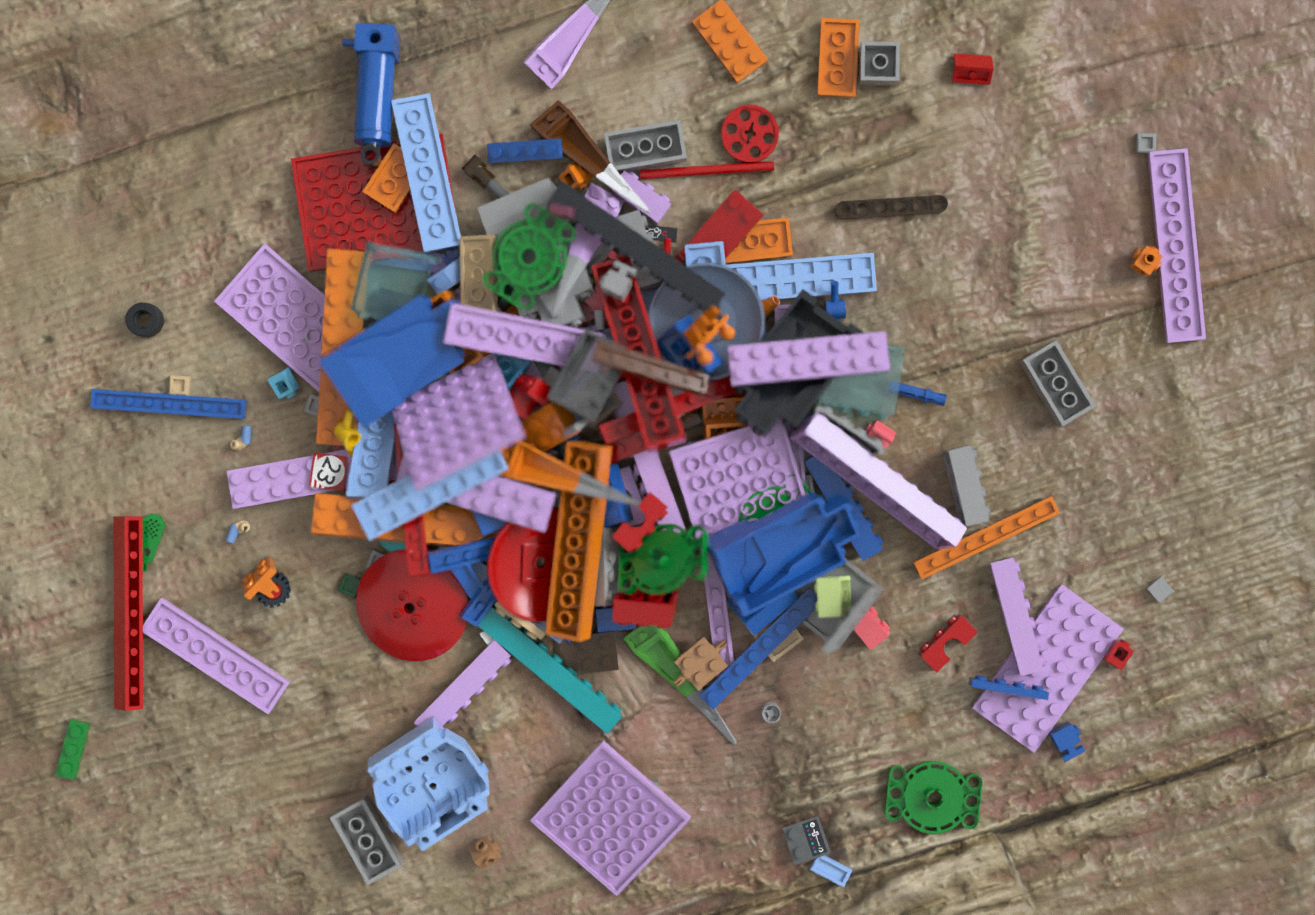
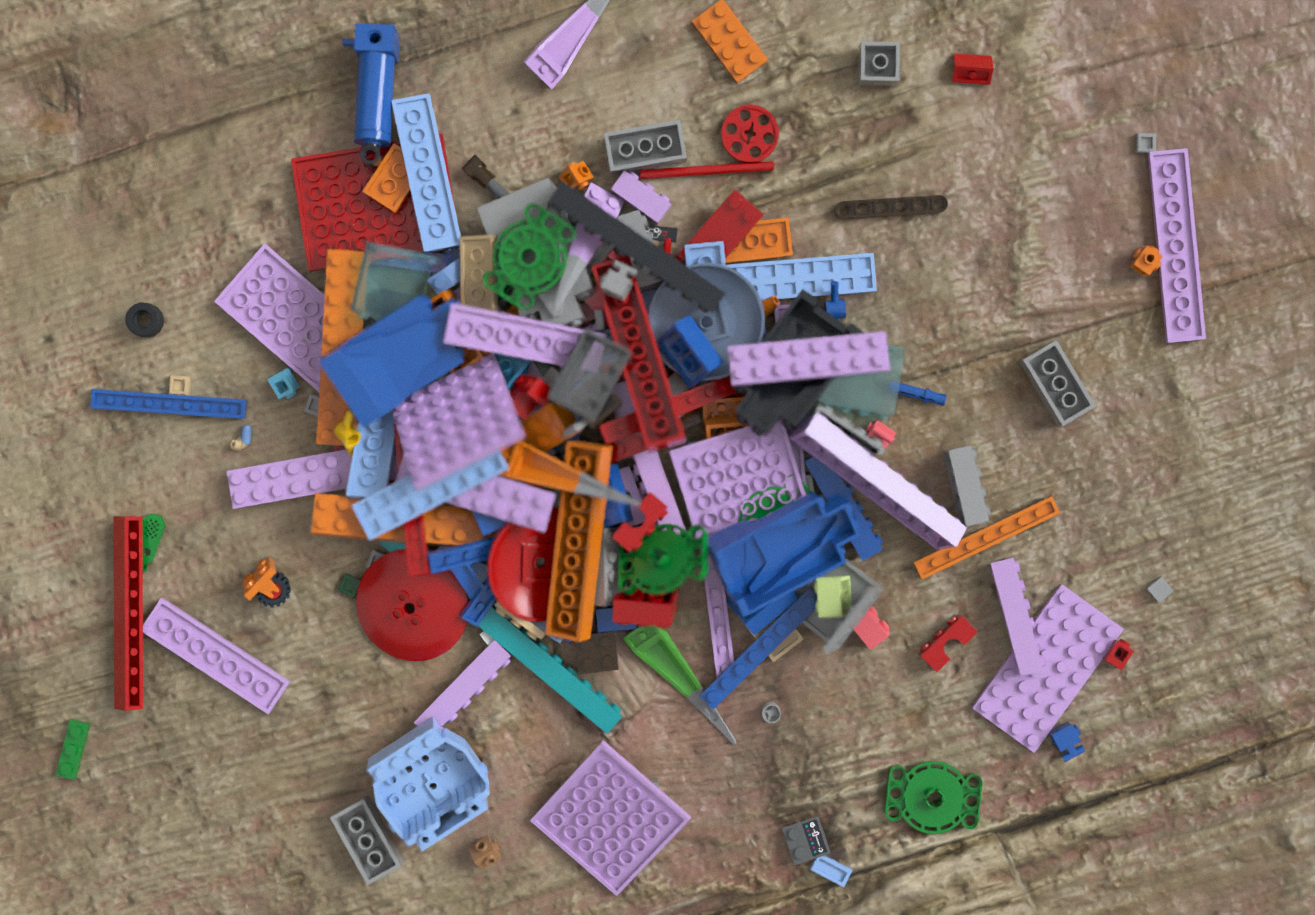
(237, 528): arm -> none
(328, 471): sticker -> none
(524, 150): blue plate -> none
(562, 211): clear pink pin -> none
(579, 147): reddish brown plate -> none
(649, 368): reddish brown plate -> none
(700, 663): medium nougat plate -> none
(703, 330): orange piece -> none
(838, 57): orange plate -> none
(1001, 686): blue plate -> none

